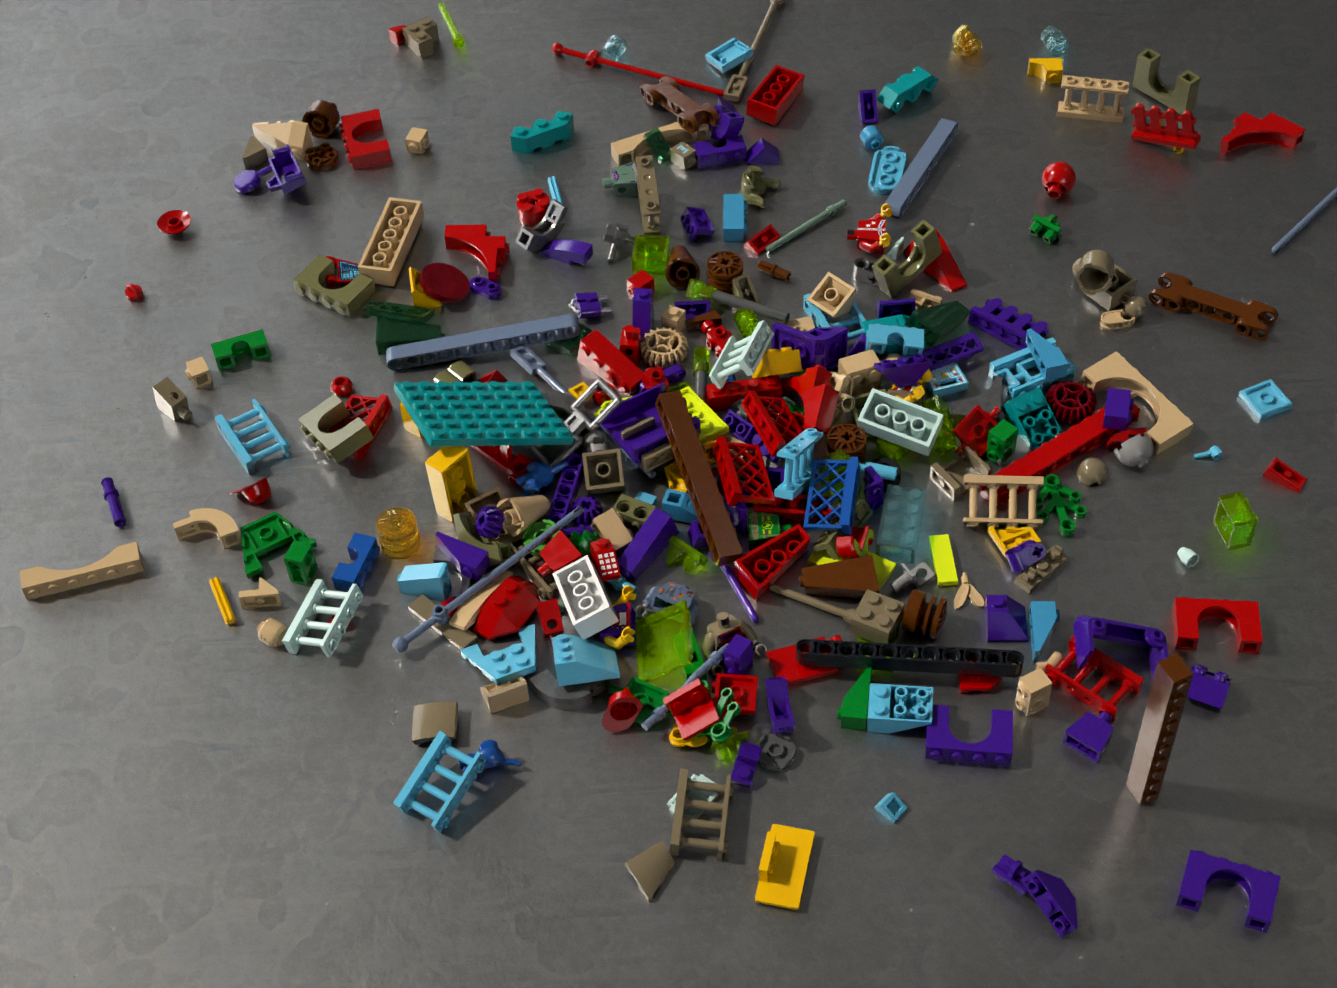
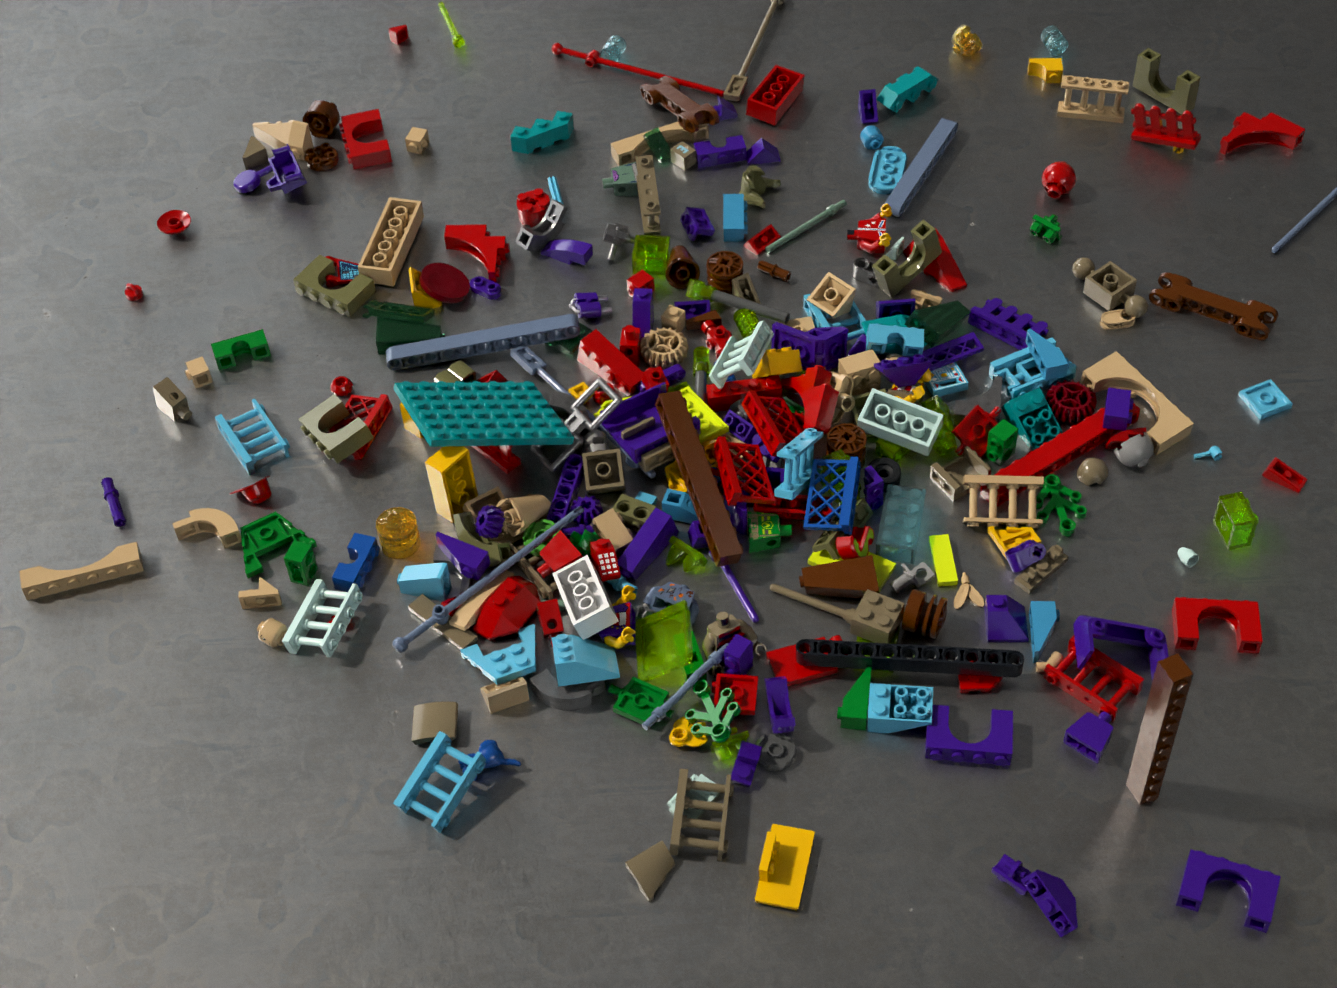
(222, 600): yellow axle -> none
(420, 36): dark tan brick -> none
(518, 467): red brick -> none
(538, 476): blue animal -> none
(621, 711): red piece -> none
(692, 709): red bracket -> none
(728, 126): dark purple arch -> none
(729, 54): medium azure container -> none
(770, 560): red wedge -> none
(885, 472): medium azure cylinder -> none
(891, 807): medium azure slope -> none
(1033, 692): tan brick -> none
(1095, 272): dark tan cylinder -> none
(1209, 686): dark purple slope -> none

